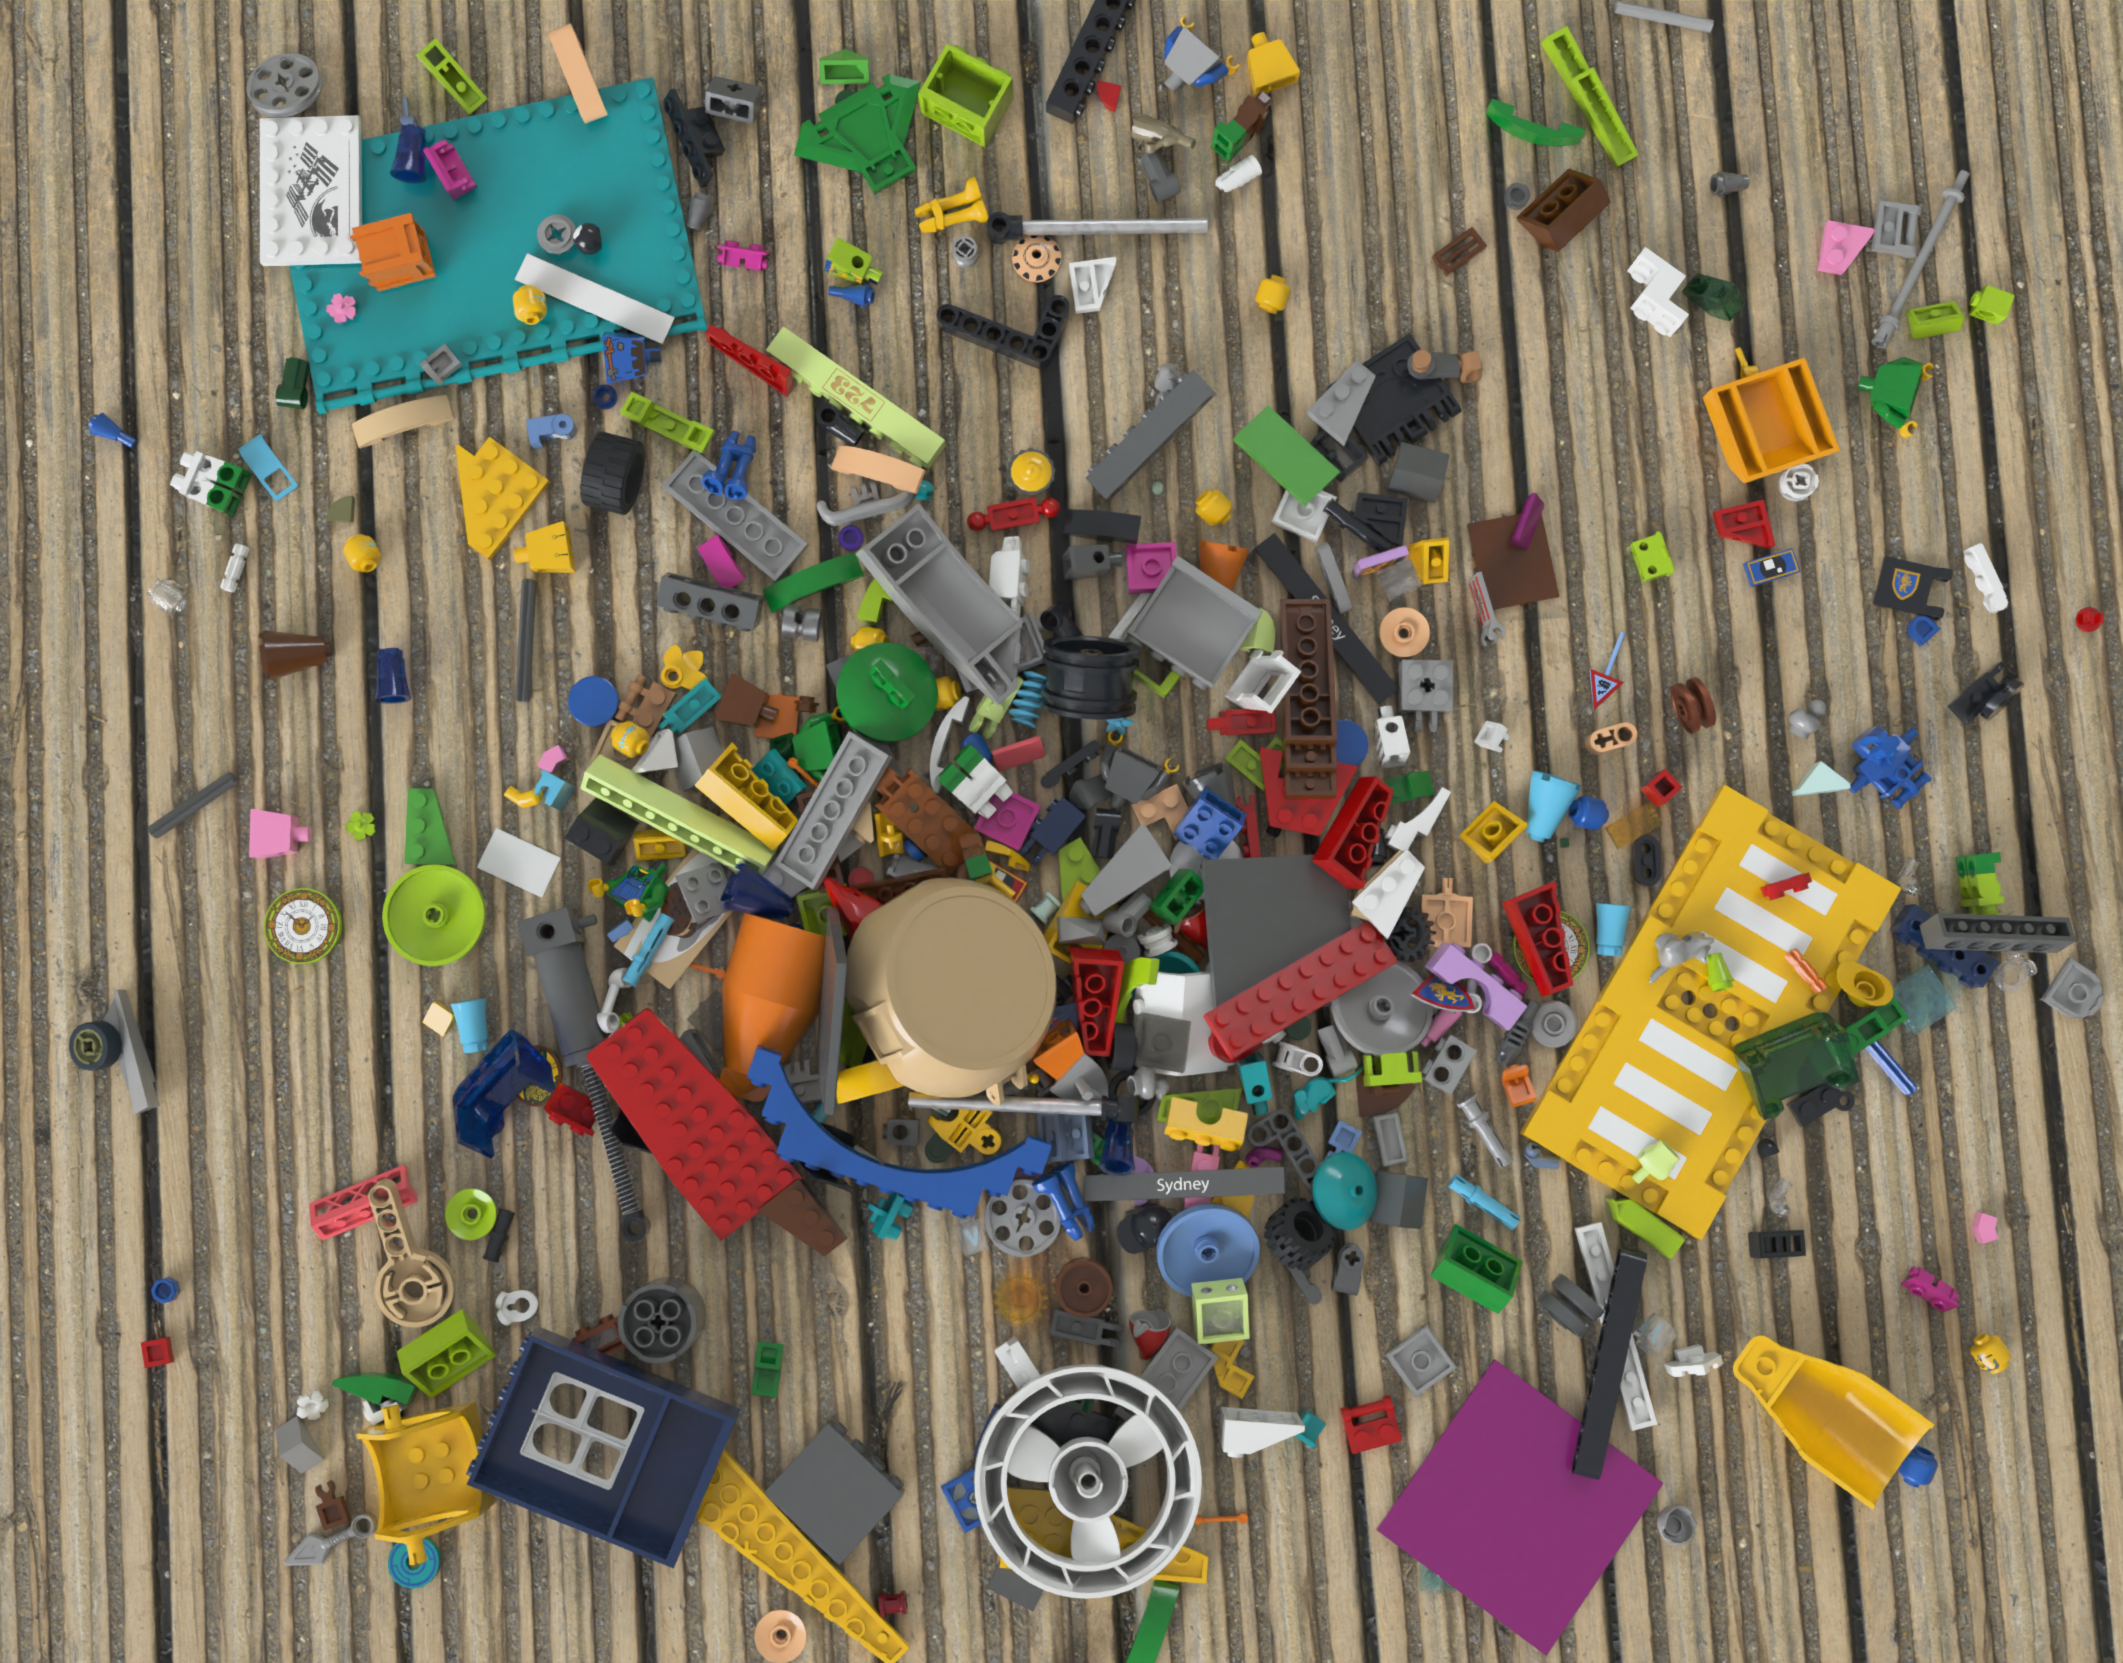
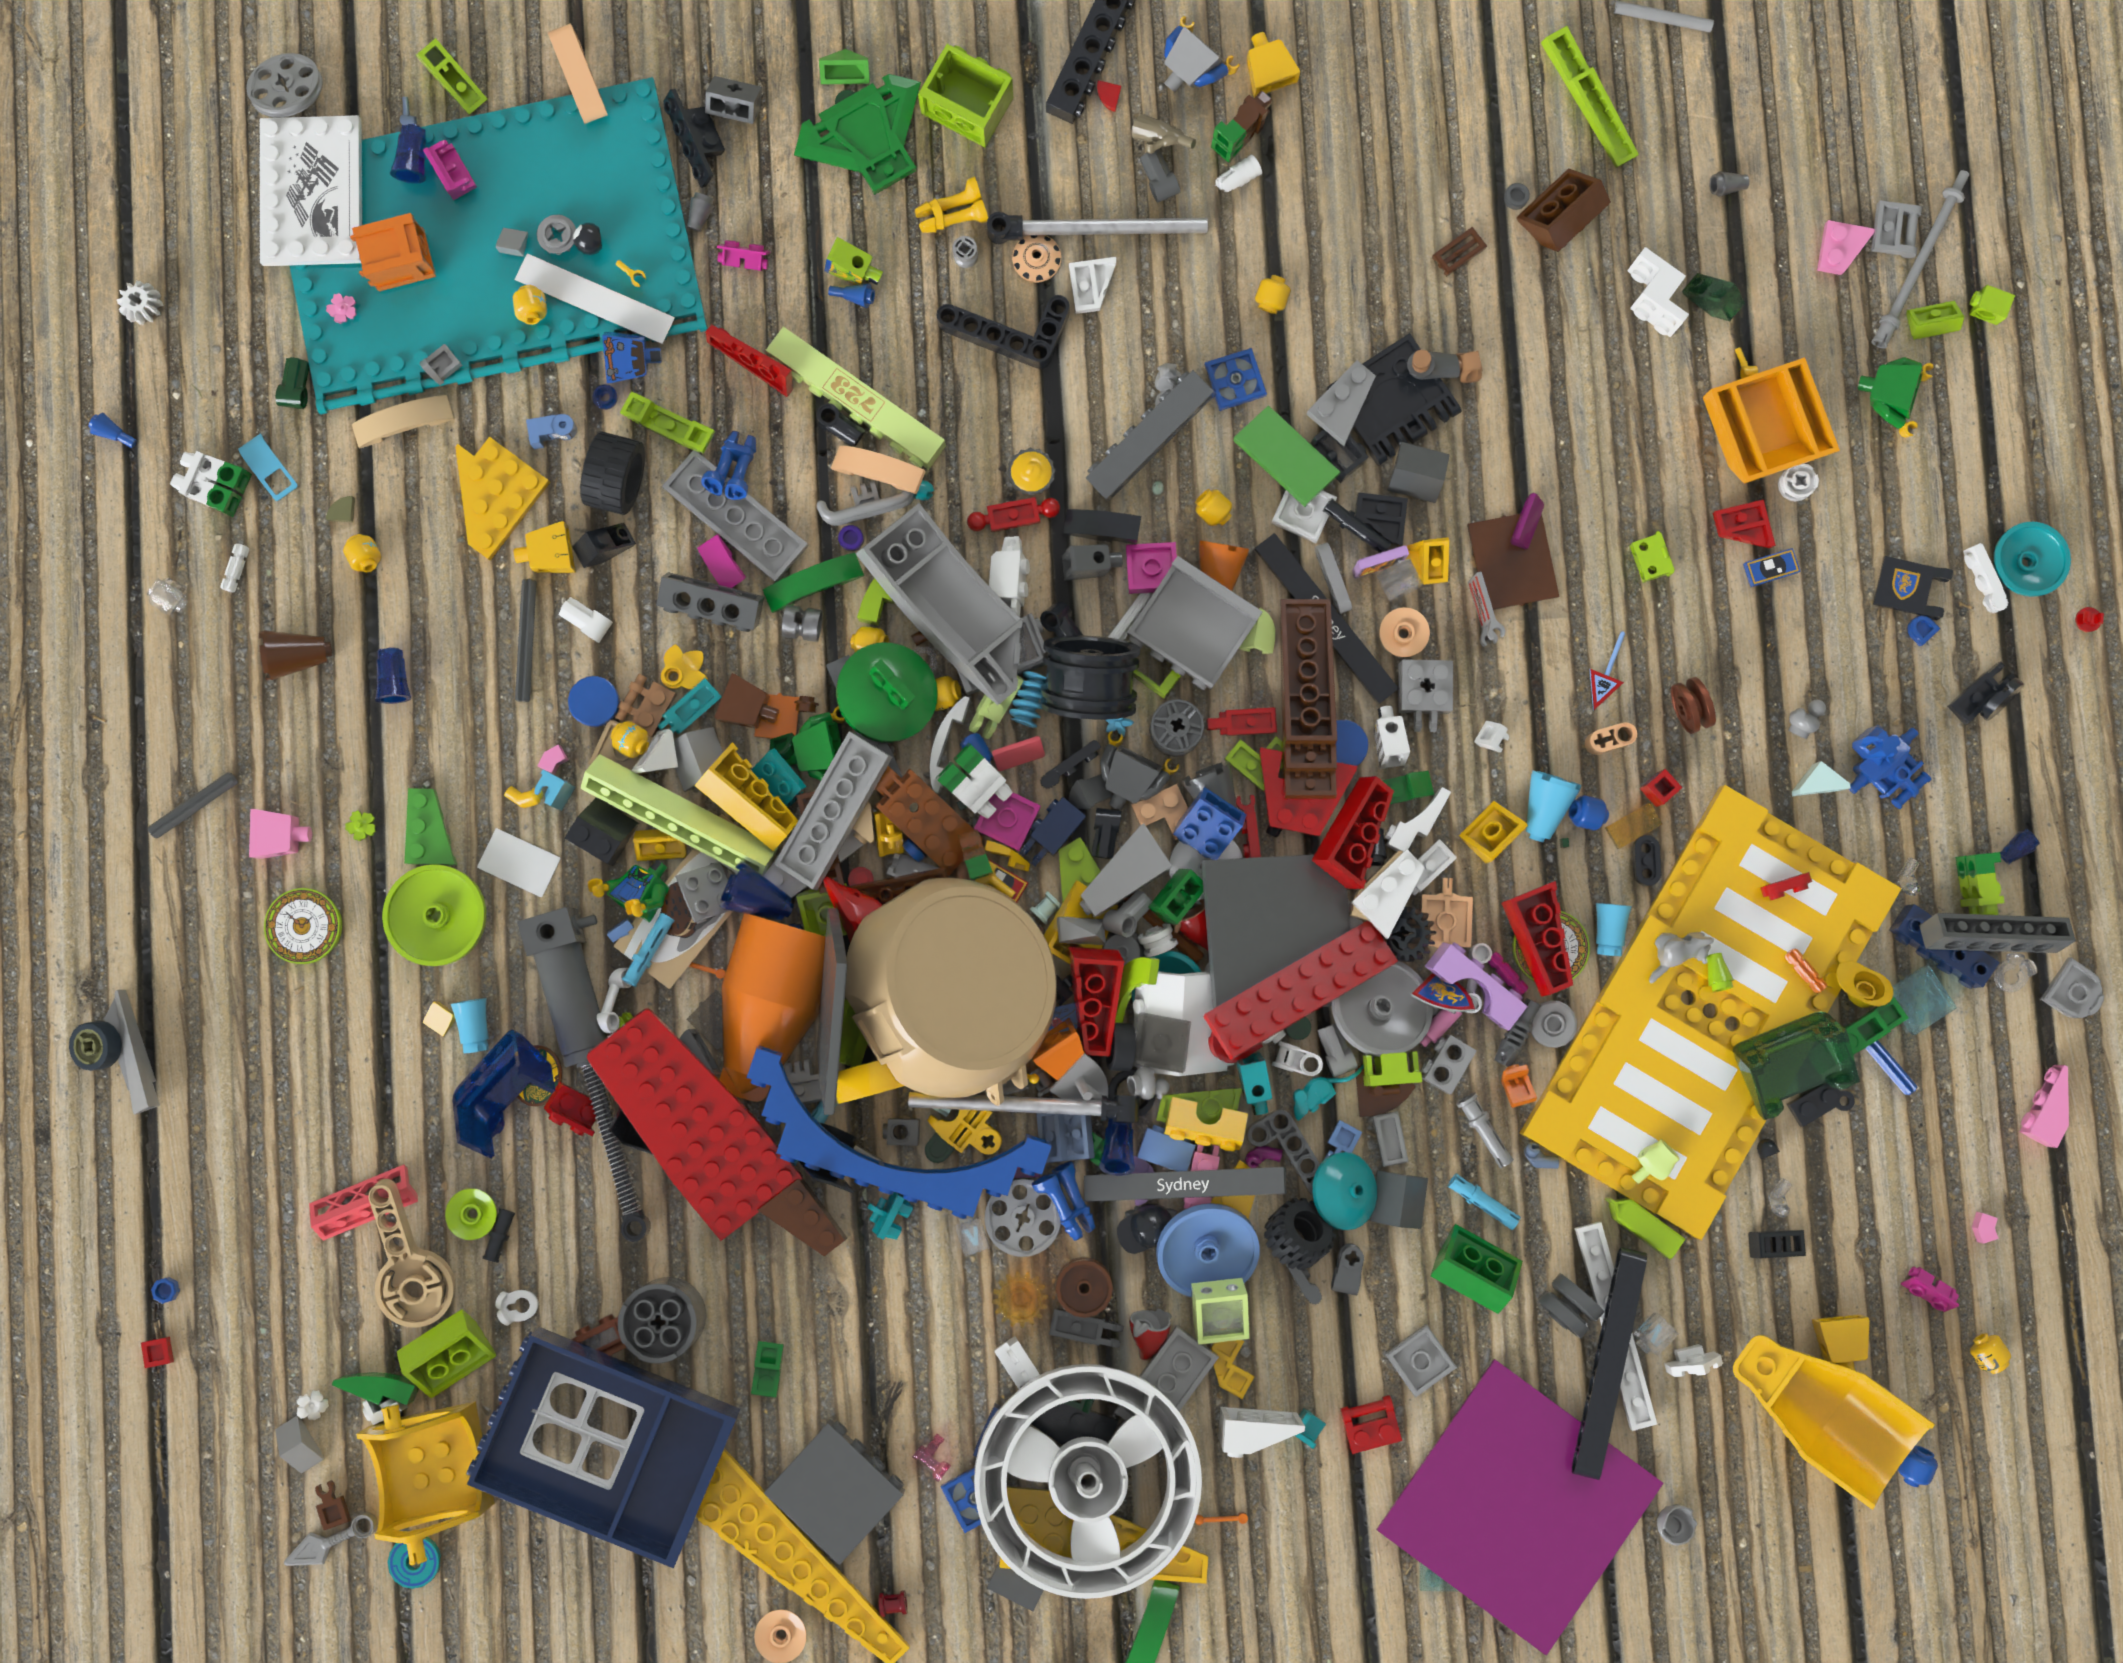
(131, 298): none -> white gear
(512, 242): none -> light grey slope
(590, 622): none -> white piece
(603, 544): none -> black slope
(630, 272): none -> yellow hand
(793, 764): orange hinge -> none
(925, 1456): none -> clear pink piece
(1164, 1150): none -> medium blue brick
(1178, 742): none -> dark grey wheel
(1235, 379): none -> blue piece
(1255, 676): white piece -> none
(1435, 861): none -> white hinge
(1532, 132): green slope -> none
(1843, 1338): none -> yellow torso
(2019, 846): none -> clear blue cone
(2042, 549): none -> teal dish
(2050, 1110): none -> bright pink slope

